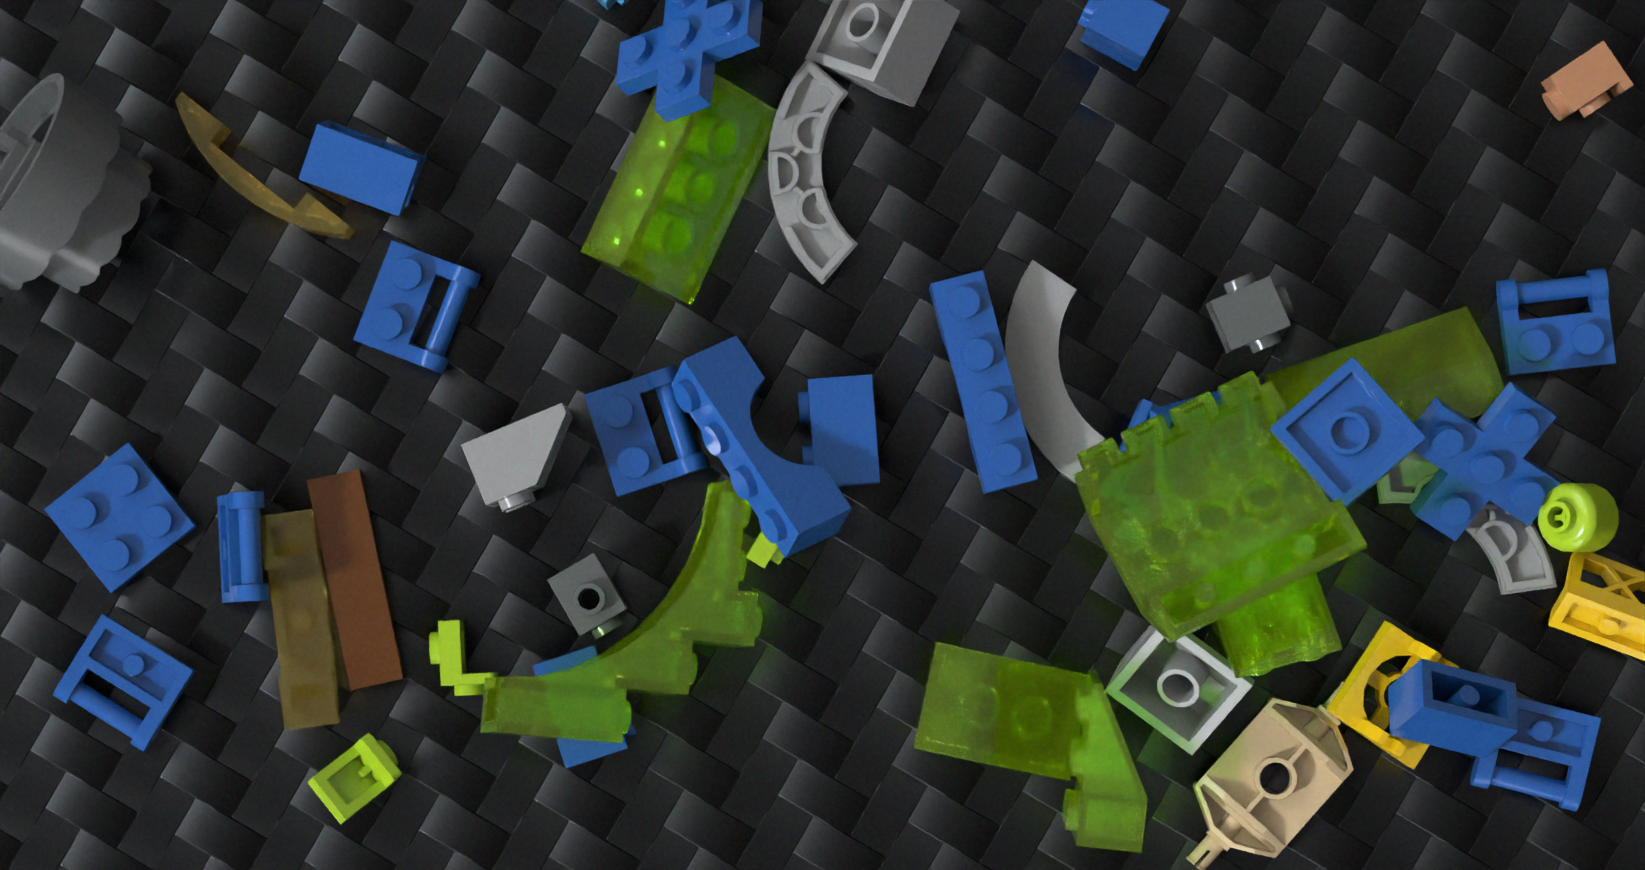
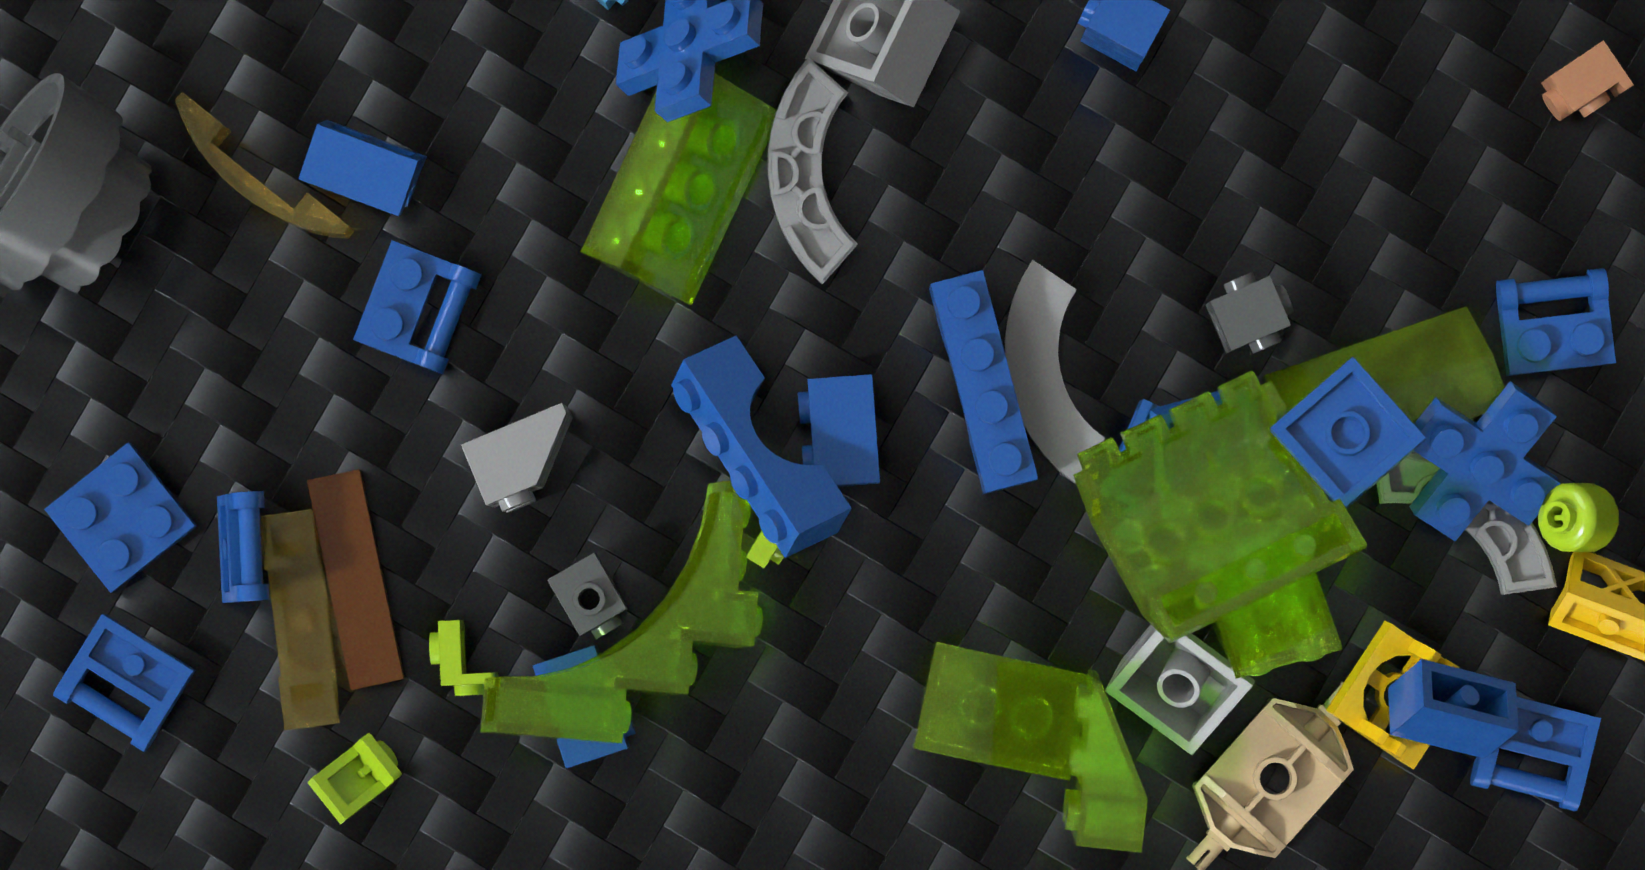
(628, 436): blue plate -> none

